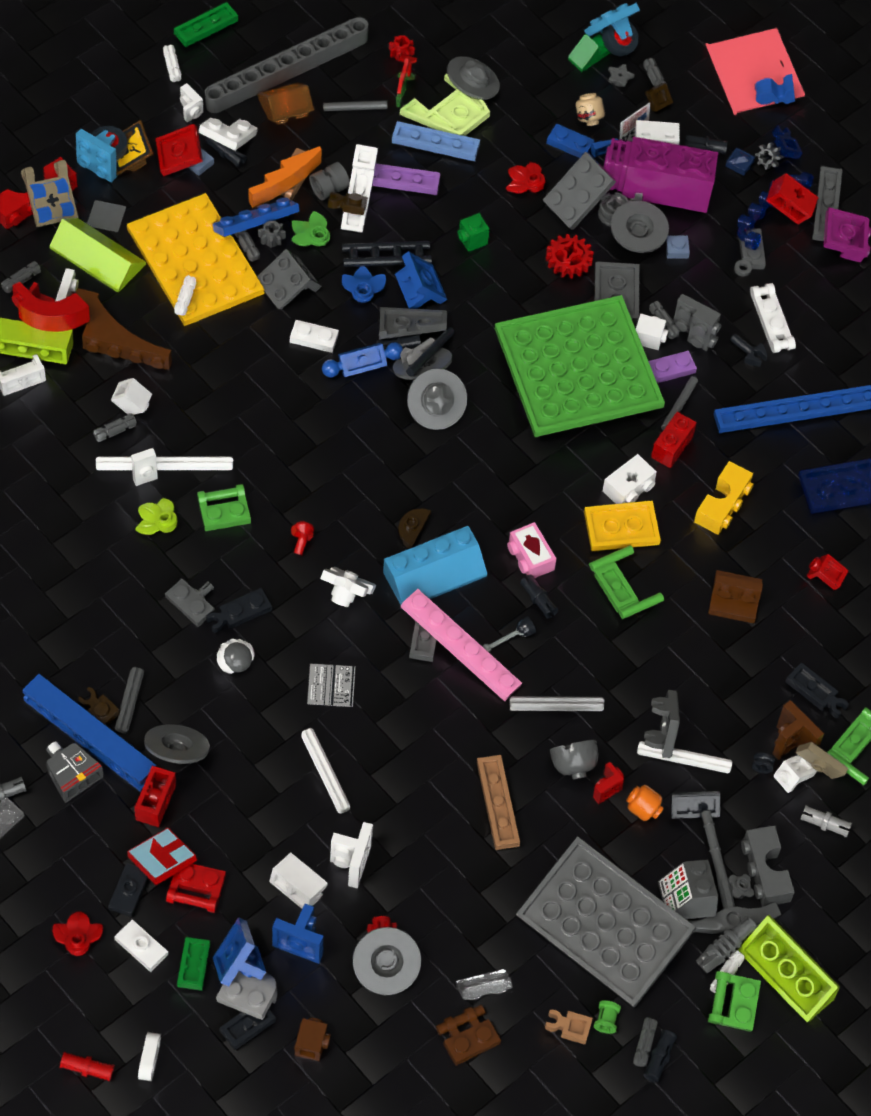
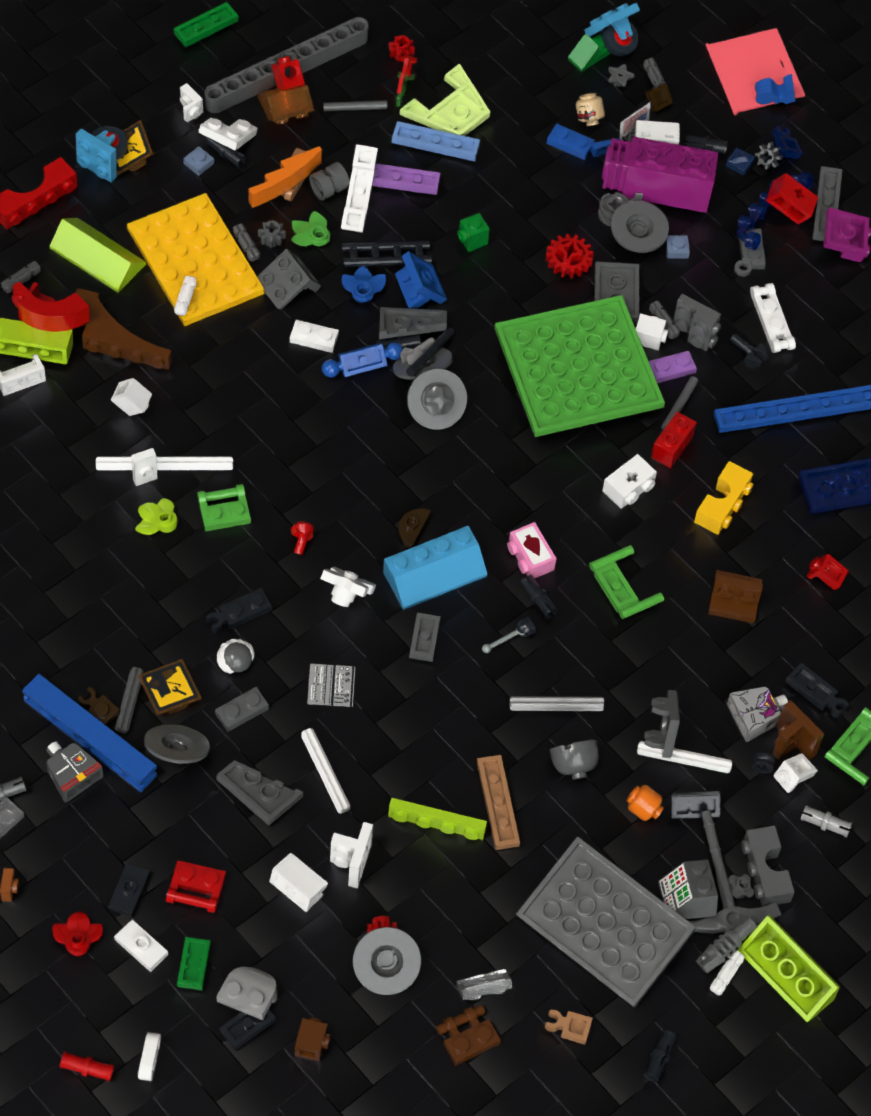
(8, 885): none -> dark orange plate
(50, 198): dark tan flag -> none
(68, 285): white plate -> none
(106, 216): dark grey sticker -> none
(115, 427): dark grey axle -> none
(155, 796): red brick -> none
(161, 856): tile -> none
(170, 687): none -> piece
(172, 63): white axle -> none
(179, 150): red tile -> none
(191, 601): dark grey plate -> none
(238, 954): blue bracket -> none
(241, 709): none -> dark grey plate
(252, 218): blue plate -> none
(261, 795): none -> dark grey wing
(294, 79): none -> red brick
(299, 938): blue bracket -> none
(350, 203): dark brown plate -> none
(436, 818): none -> lime plate
(461, 644): bright pink plate -> none
(473, 78): dark grey hat -> none
(526, 178): red plate -> none
(579, 190): dark grey plate -> none
(607, 1017): bright green bush -> none
(609, 785): red bracket -> none
(622, 525): yellow plate -> none
(645, 1042): dark grey axle -> none
(742, 1002): bright green plate -> none
(755, 711): none -> light grey torso
(821, 760): dark tan plate -> none

